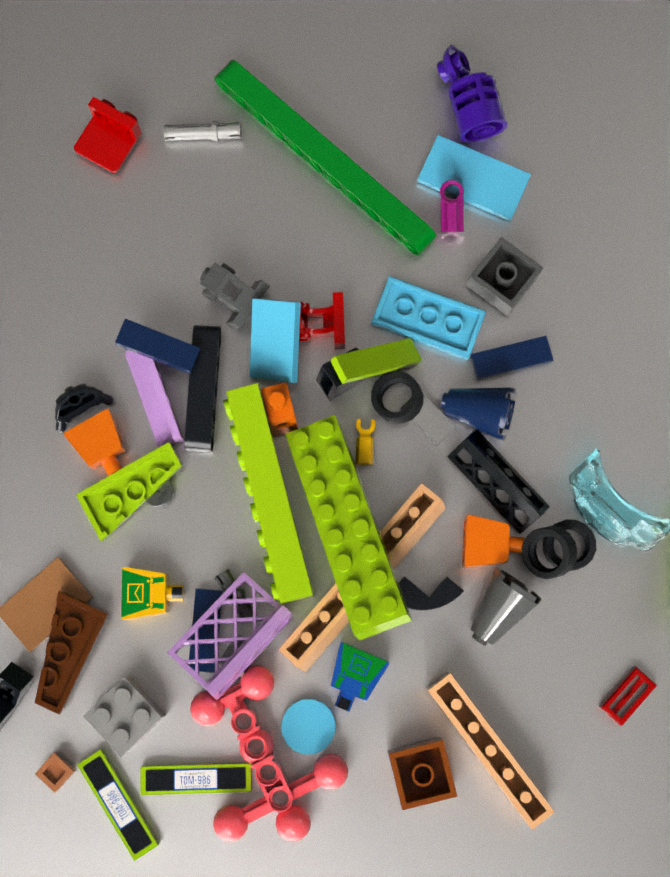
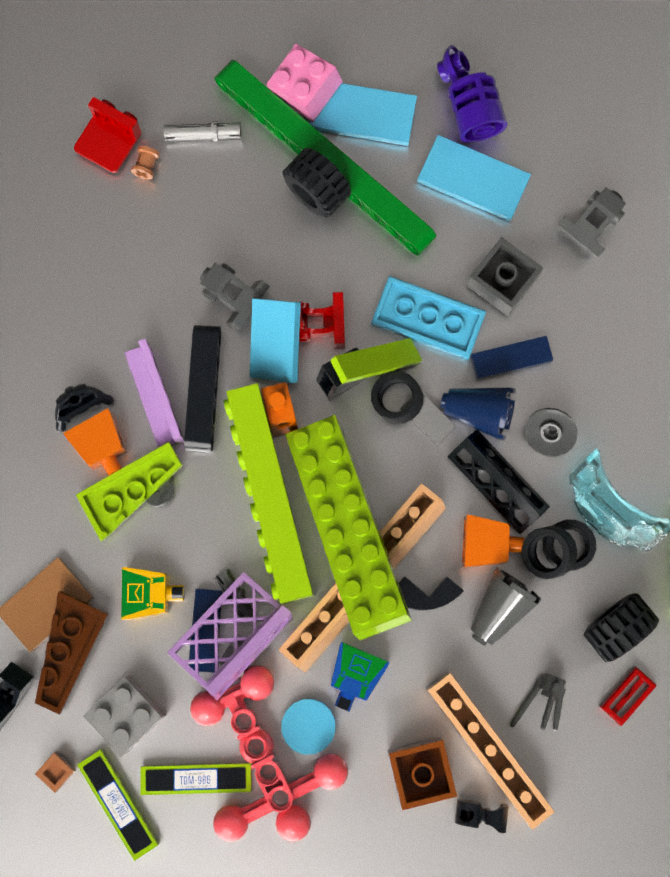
(145, 162): none -> nougat bush
(157, 346): dark blue tile -> none
(305, 82): none -> bright pink brick
(316, 182): none -> black tyre
(365, 445): yellow bar -> none
(368, 114): none -> medium azure tile
(452, 210): magenta piece -> none
(471, 814): none -> black leg
(548, 441): none -> dark grey dish
(553, 689): none -> dark grey plant
(609, 203): none -> dark grey tile
(621, 627): none -> black tyre

